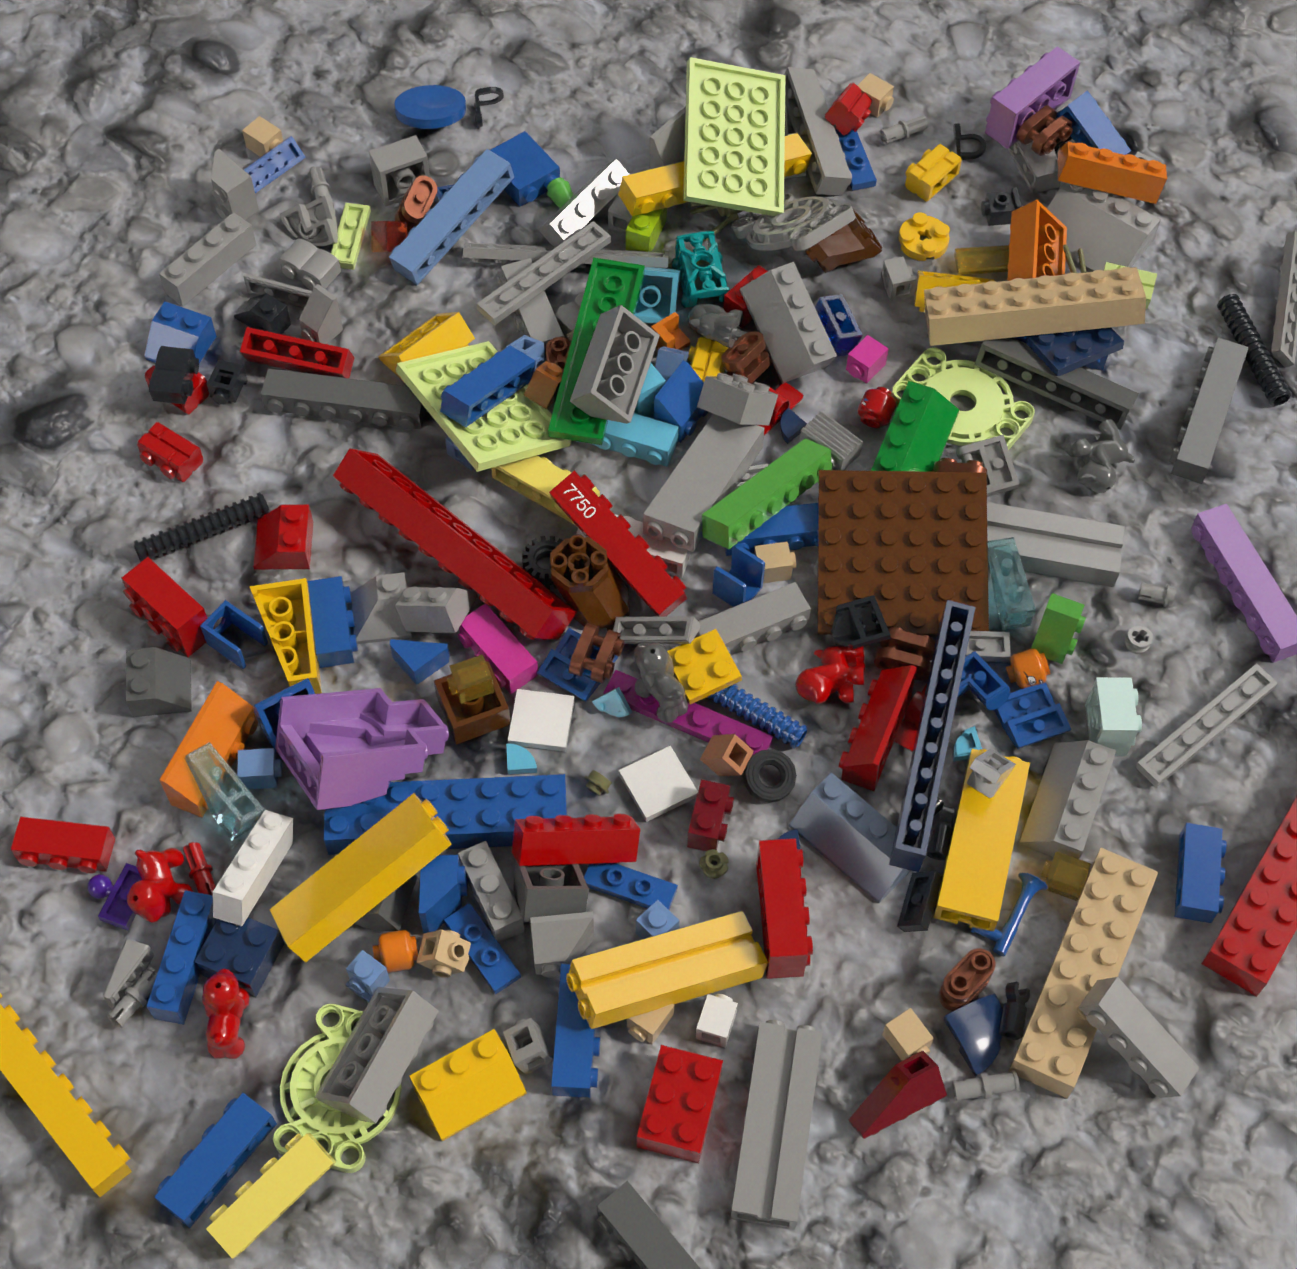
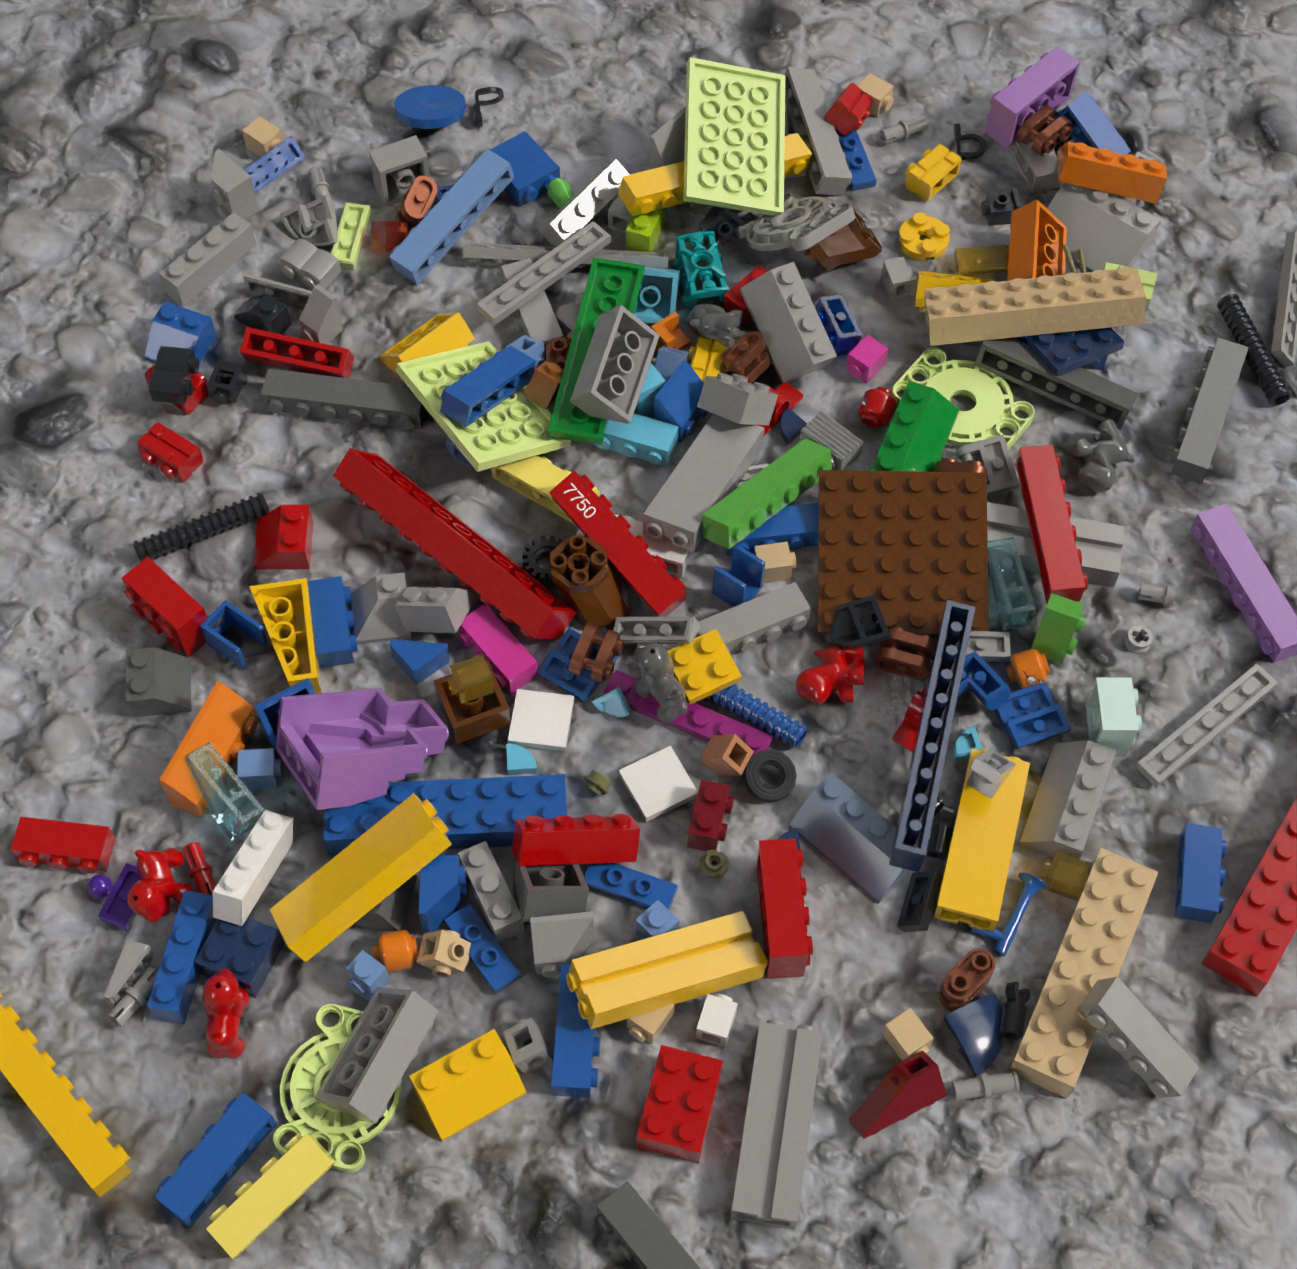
(722, 222): none -> black brick
(878, 727): red slope -> none
(1050, 523): none -> brick

